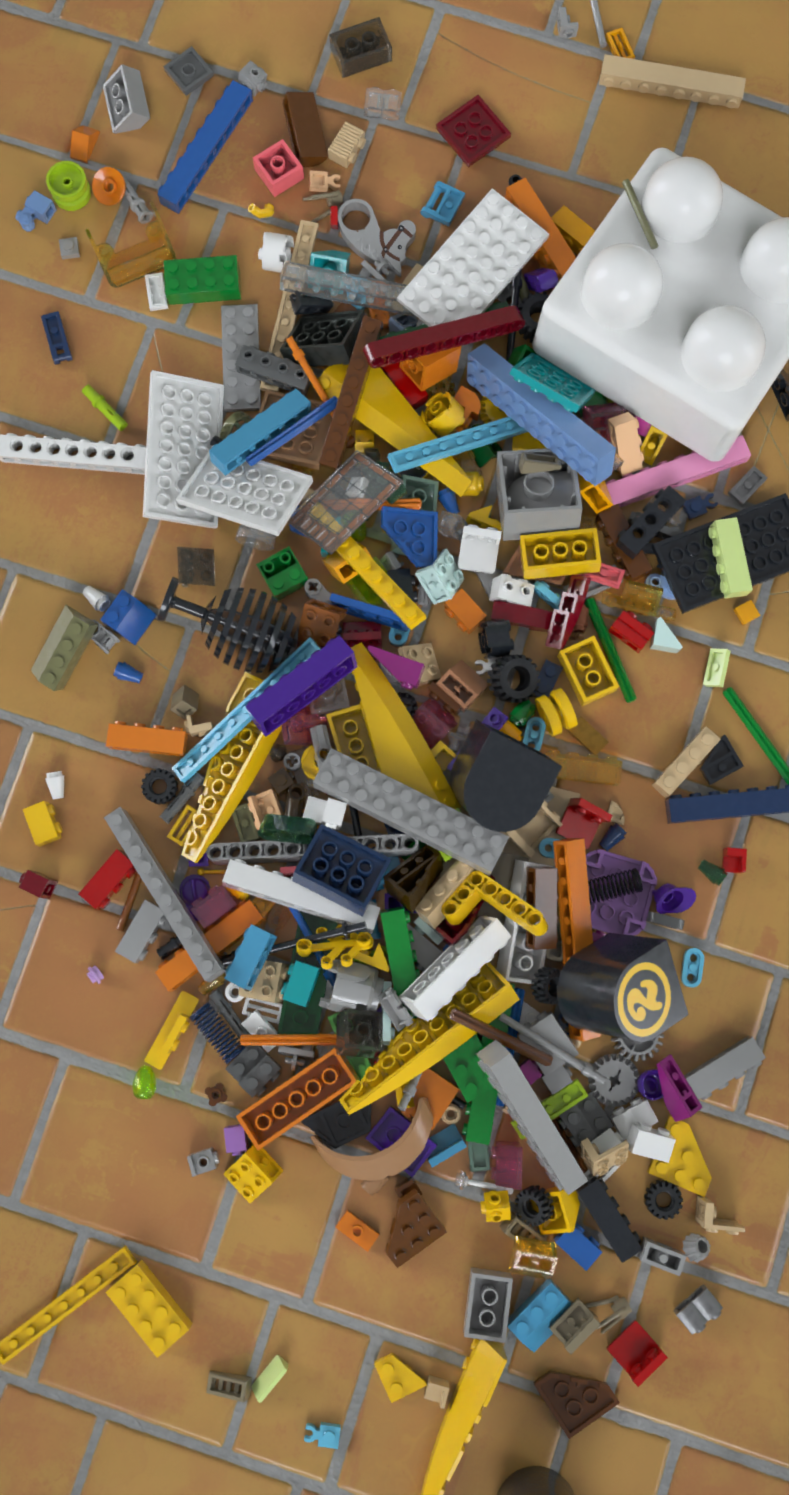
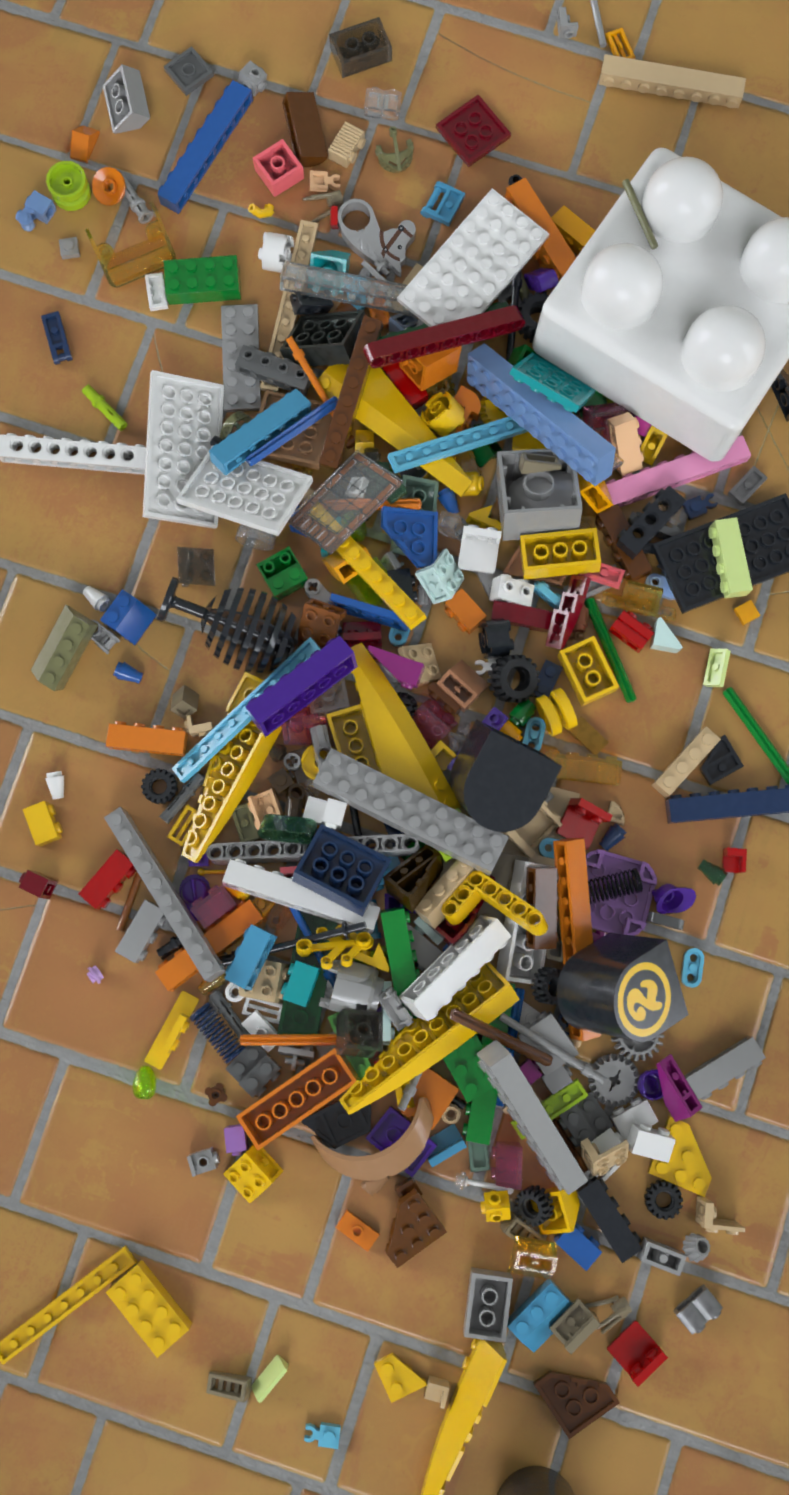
(396, 157): none -> olive helmet

